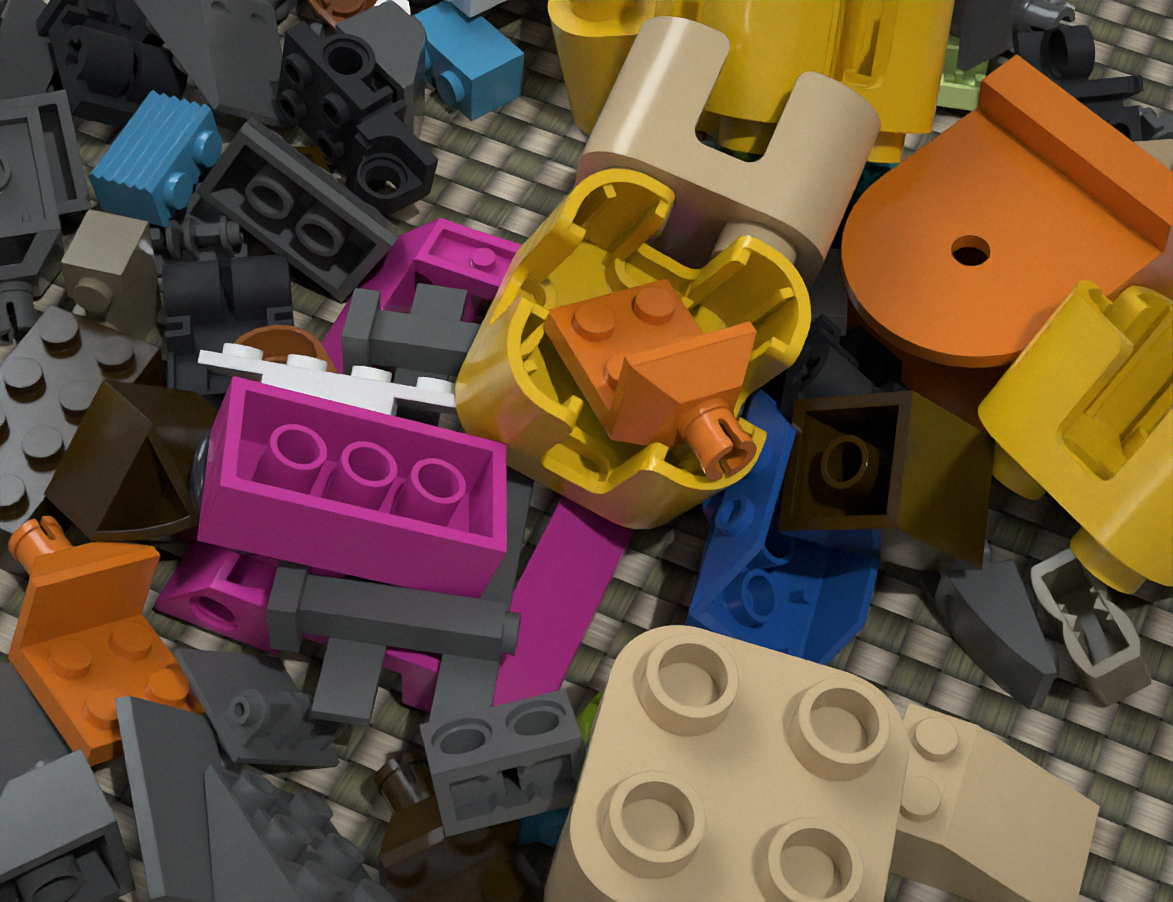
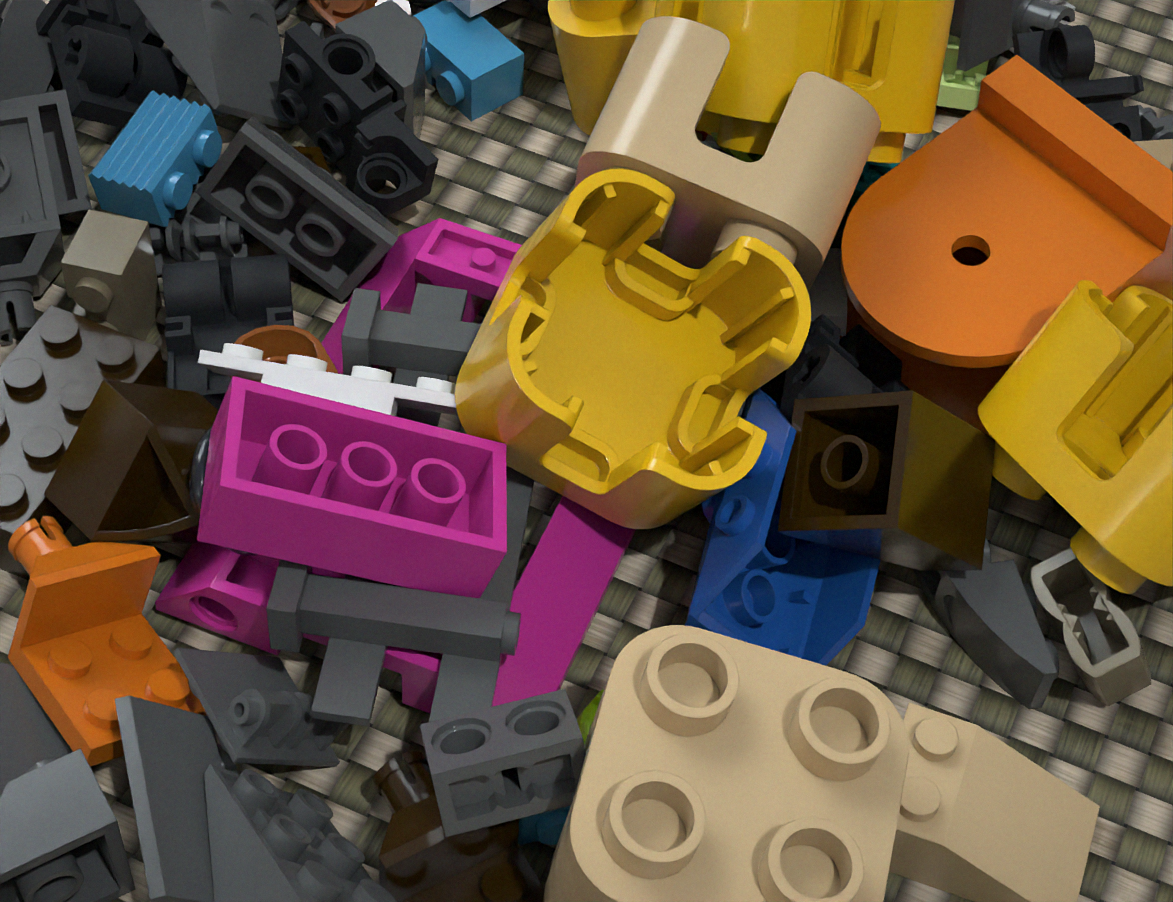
(657, 373): orange plate -> none

